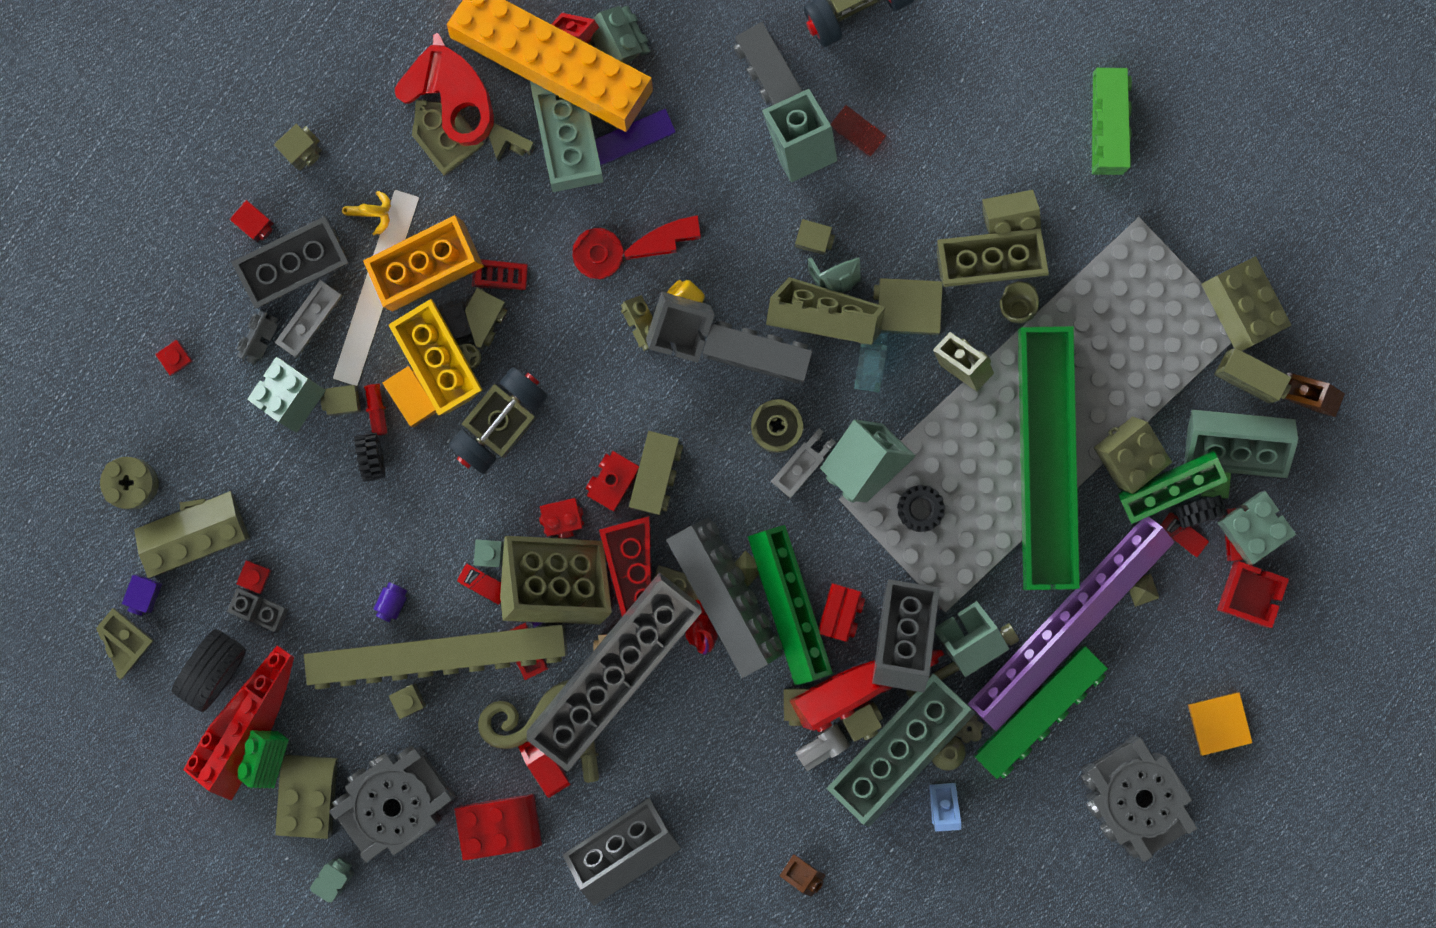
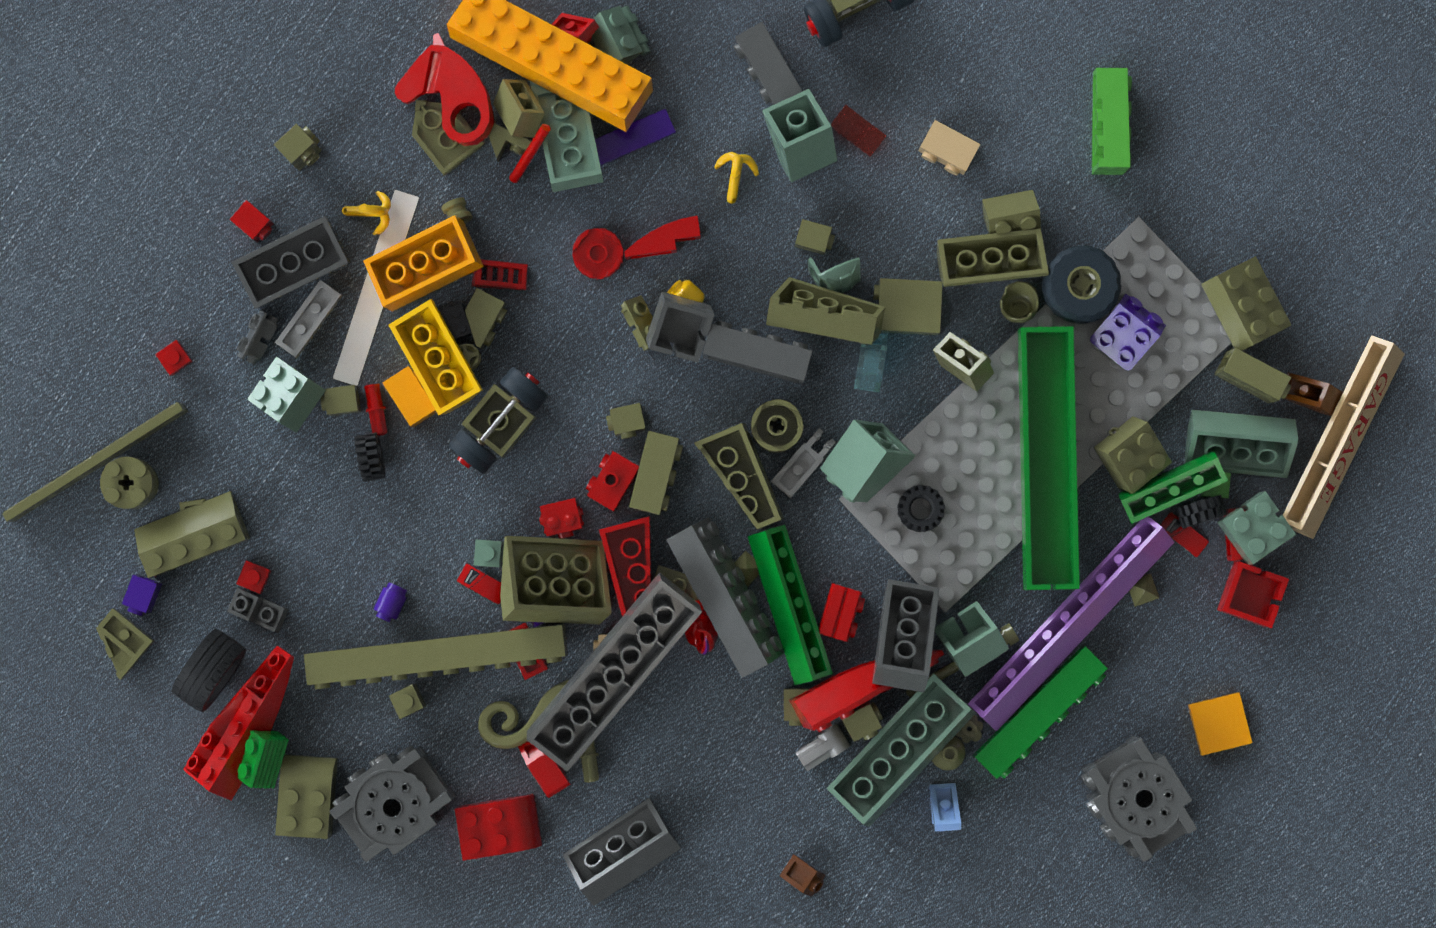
(94, 462): none -> olive tile
(332, 879): sand green brick -> none
(457, 207): none -> olive wheel
(518, 108): none -> olive brick
(529, 153): none -> red bar
(626, 420): none -> olive brick
(737, 161): none -> yellow piece
(741, 470): none -> olive wedge
(948, 148): none -> tan brick
(1081, 284): none -> black wheel
(1128, 332): none -> bracket
(1342, 436): none -> tan brick

